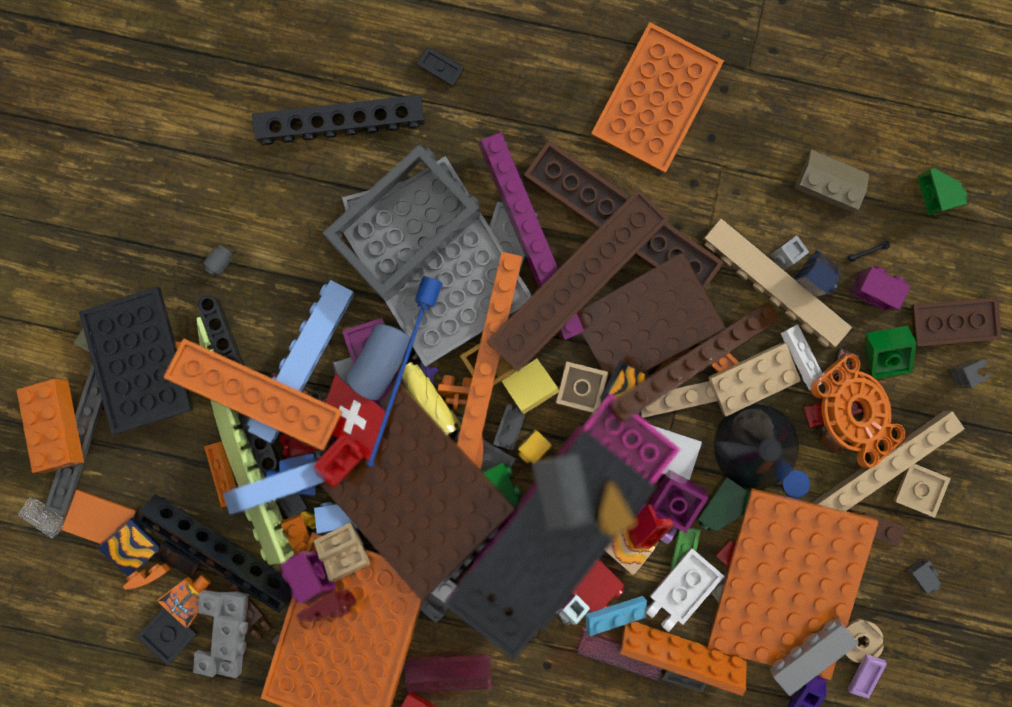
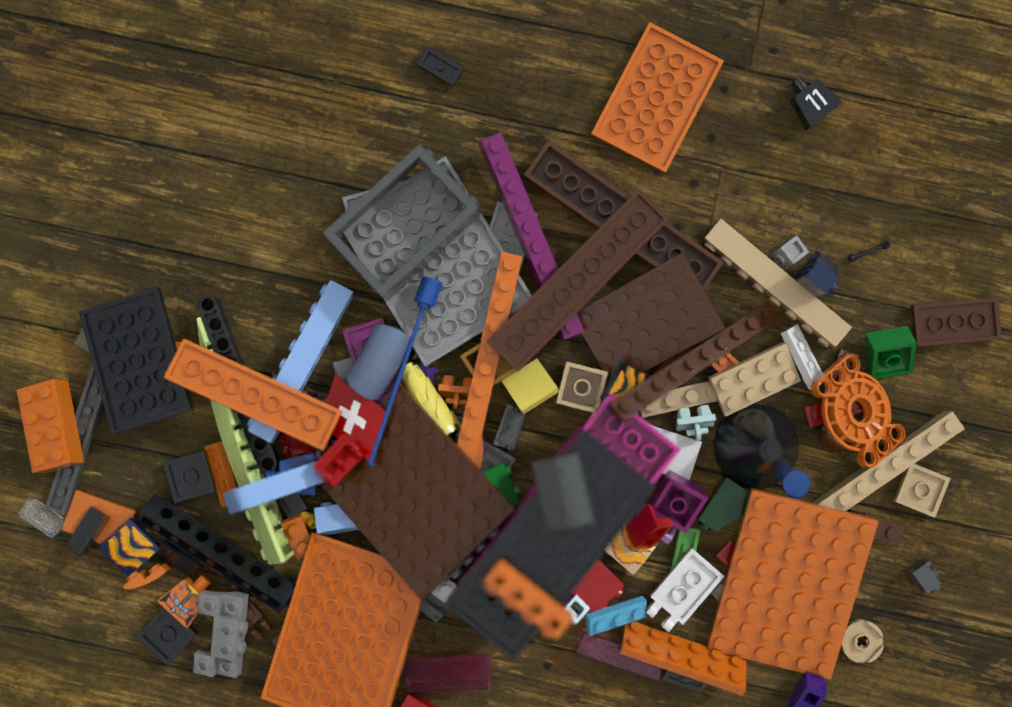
(88, 530): none -> black panel
(189, 476): none -> black plate
(218, 260): dark grey brick -> none
(264, 121): black brick -> none
(307, 577): magenta brick -> none
(332, 605): dark red plate -> none
(341, 552): tan slope -> none
(528, 598): none -> orange brick
(533, 447): yellow brick -> none
(612, 511): pearl gold slope -> none
(695, 425): none -> light aqua hips
(812, 101): none -> black torso
(813, 656): light grey brick -> none
(833, 181): dark tan slope -> none
(867, 676): lavender tile -> none
(880, 289): magenta brick -> none
(940, 192): green slope -> none
(966, 374): dark grey hinge -> none

